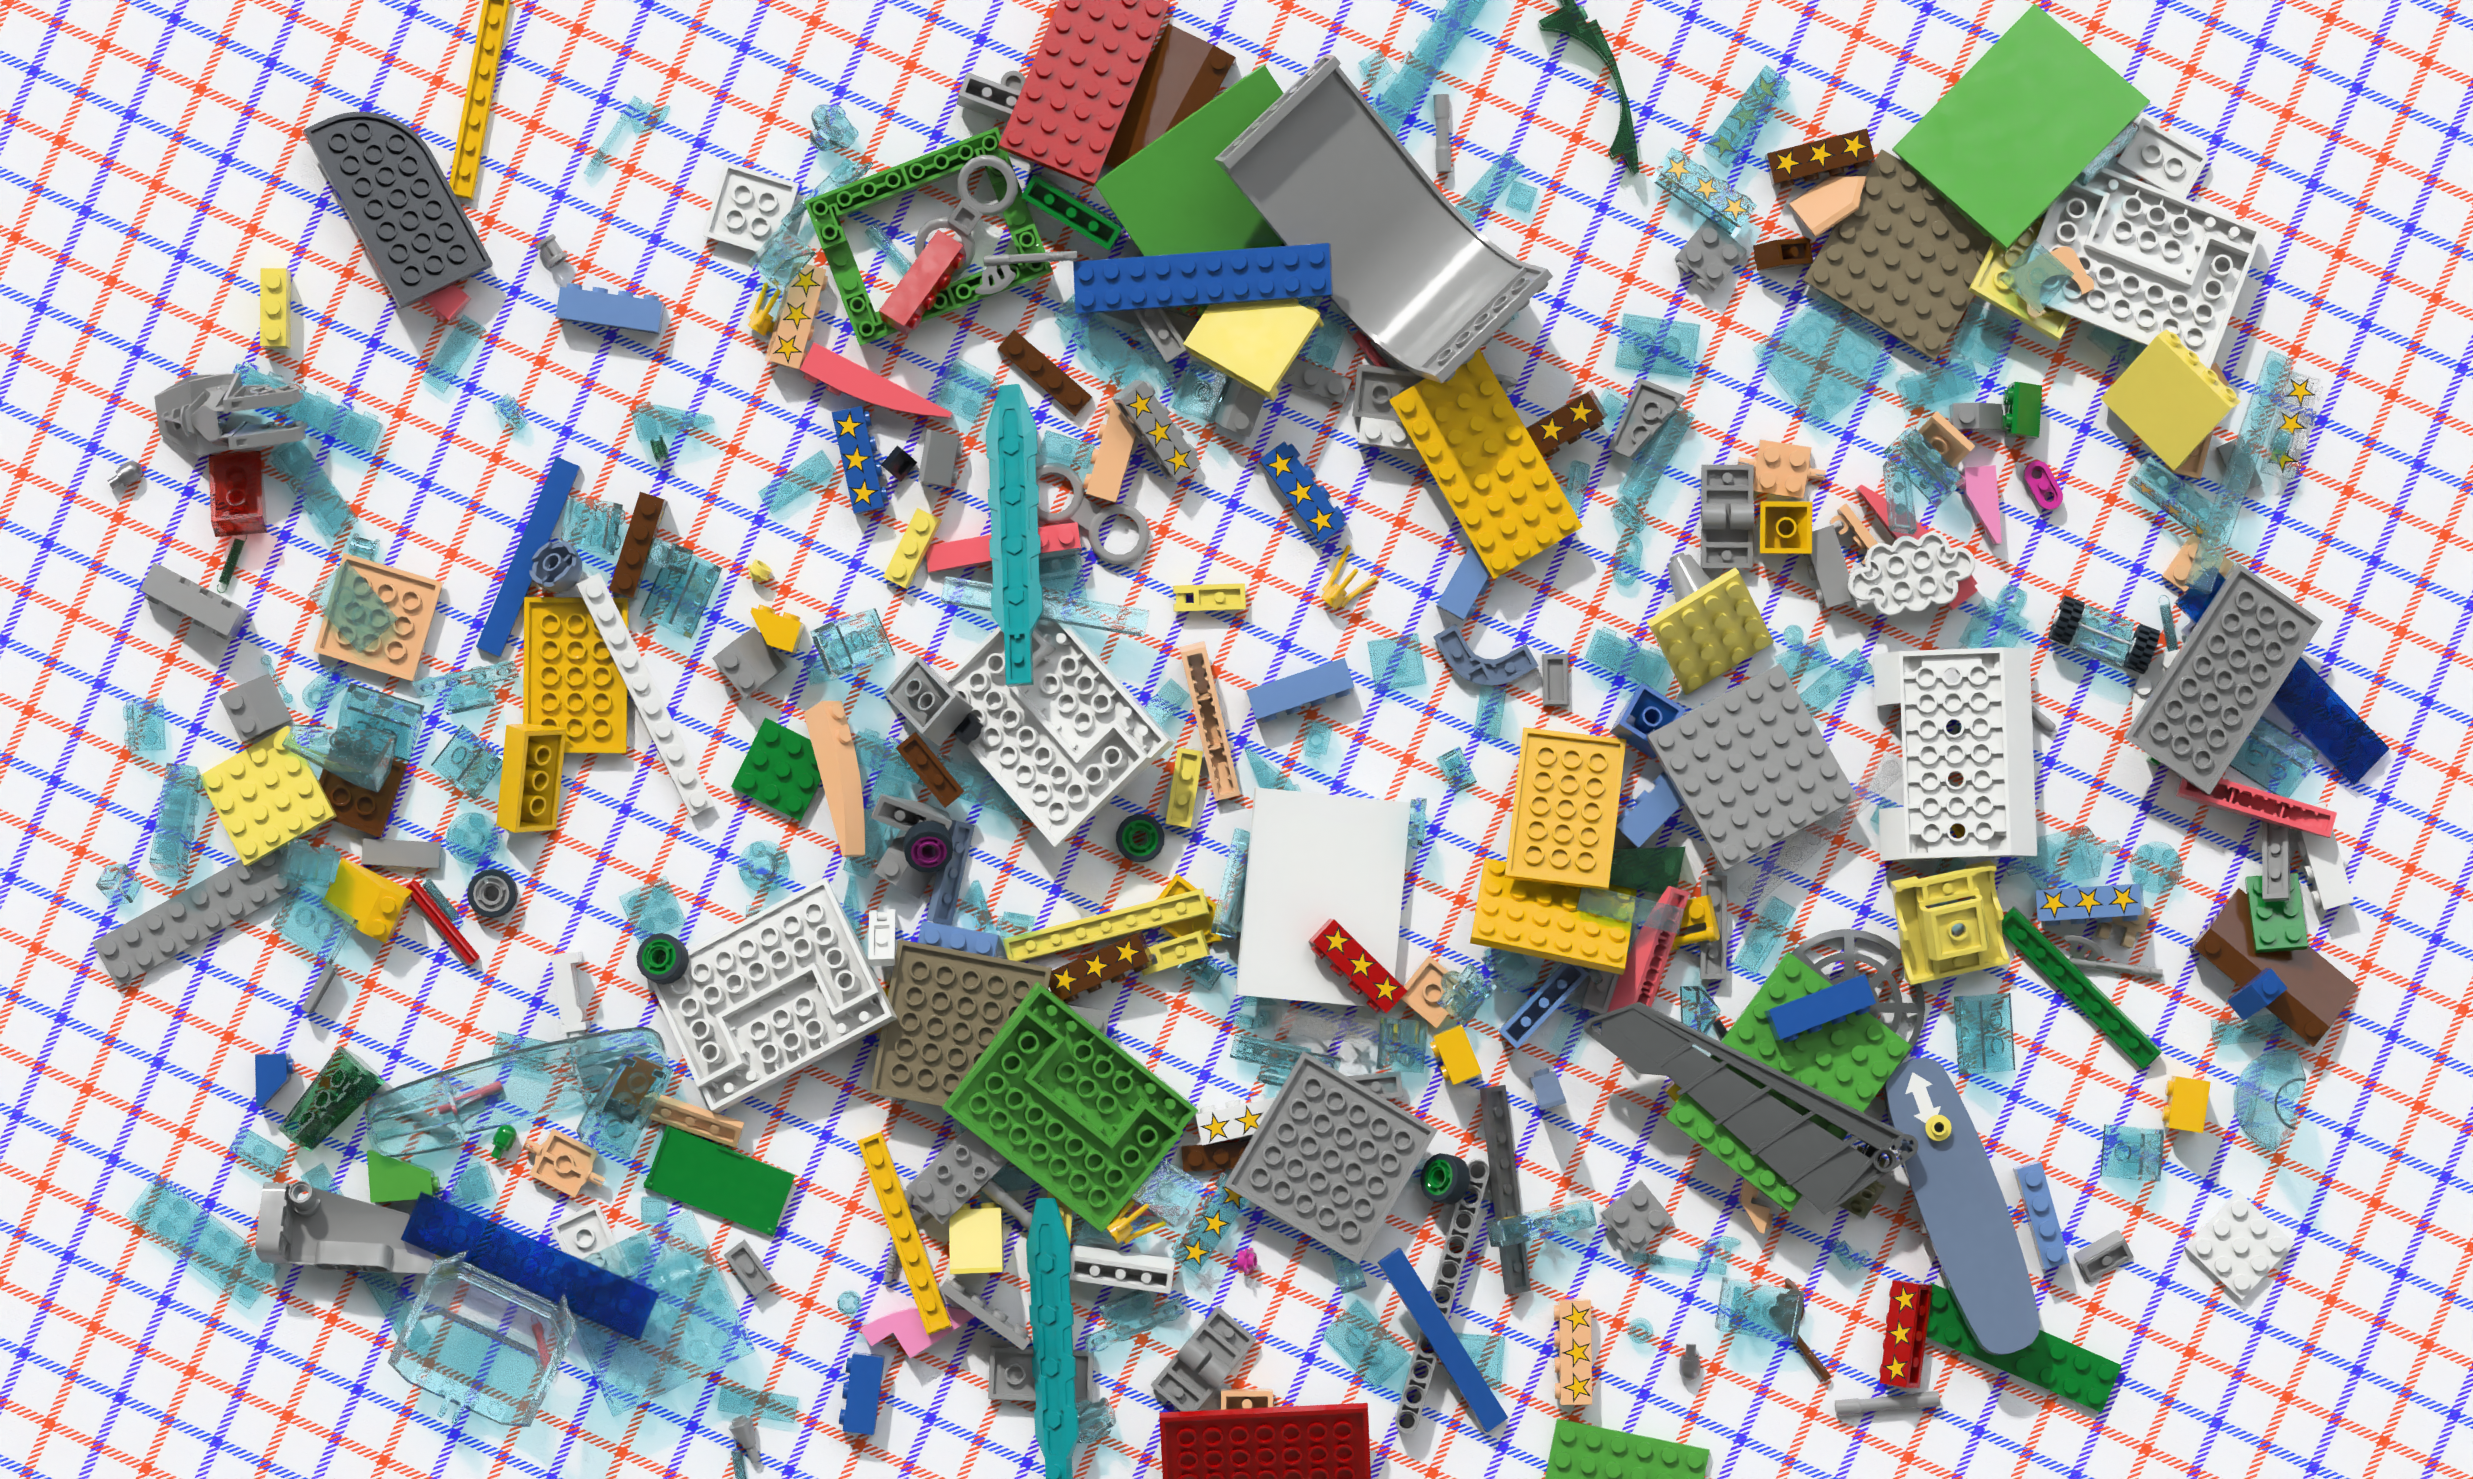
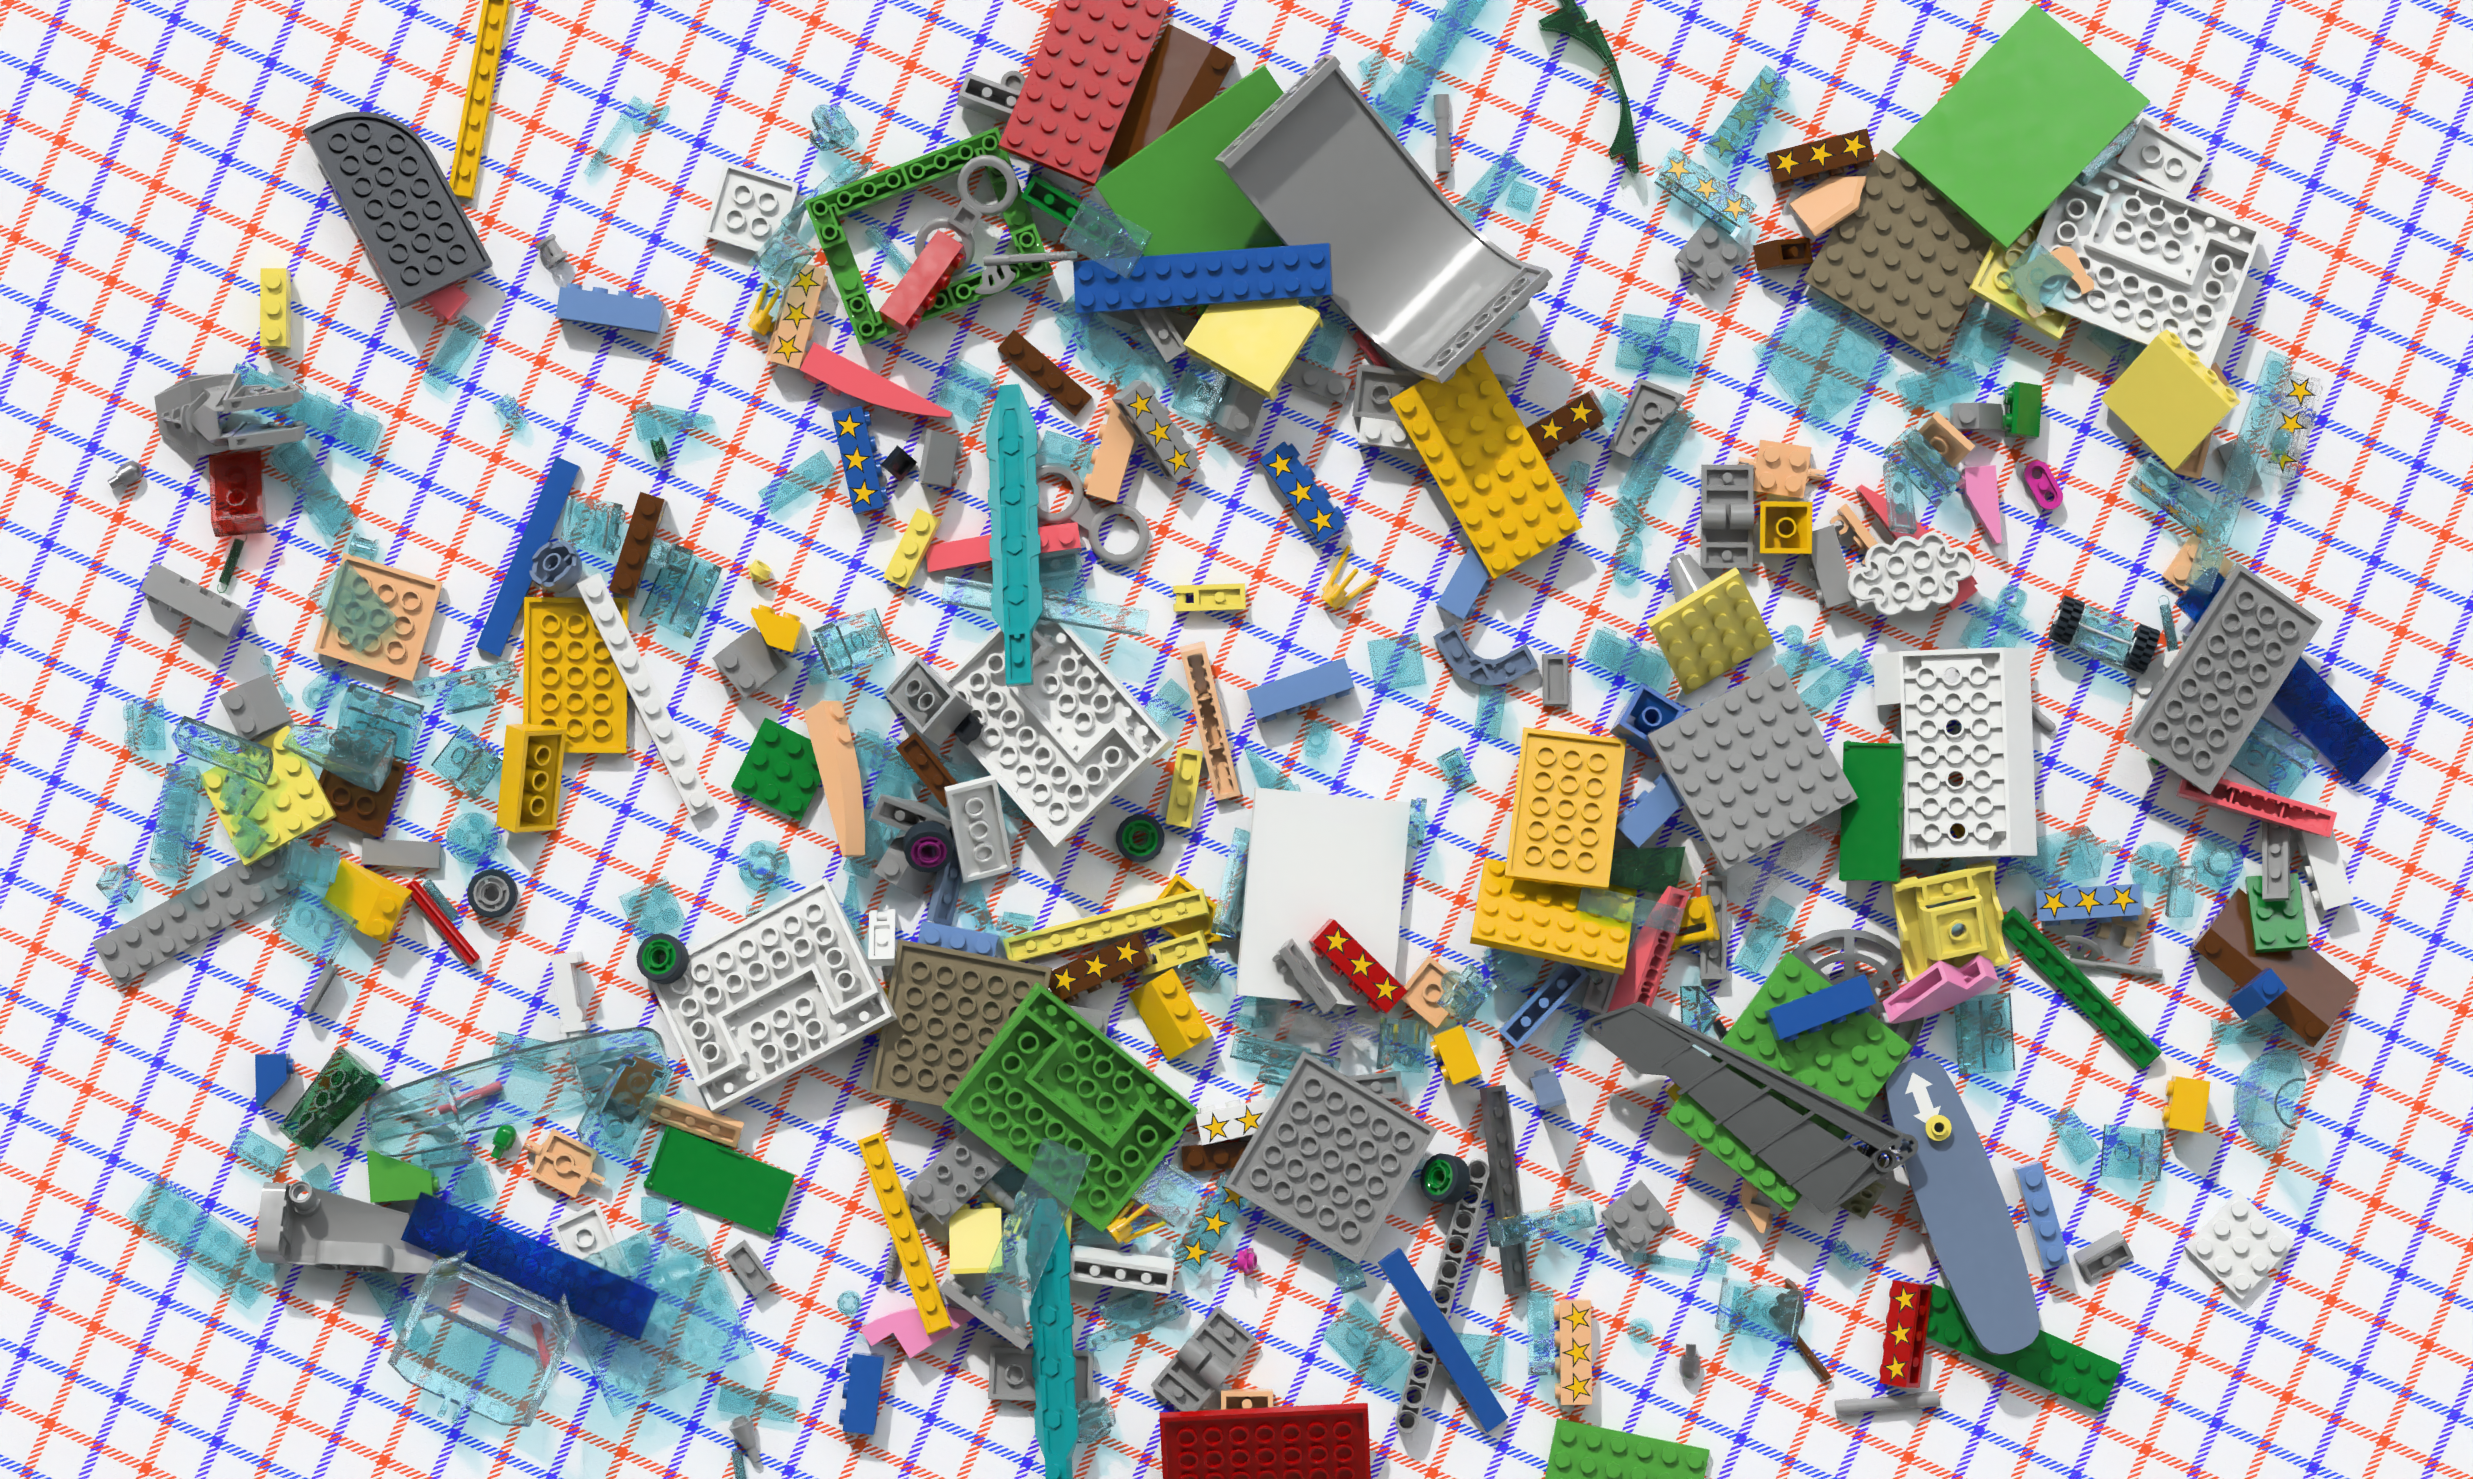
(224, 749): none -> clear light blue brick
(239, 794): none -> clear light blue slope
(249, 837): none -> clear light blue panel
(449, 1157): none -> clear light blue slope
(978, 828): none -> white plate
(1036, 1219): none -> clear light blue bracket
(1106, 237): none -> clear light blue plate
(1170, 1014): none -> yellow slope
(1306, 977): none -> light grey plate
(1540, 1333): none -> clear light blue slope
(1875, 820): none -> green door
(1940, 989): none -> bright pink slope
(2074, 1136): none -> clear light blue slope
(2181, 891): none -> clear light blue tile
(2217, 861): none -> clear light blue plate

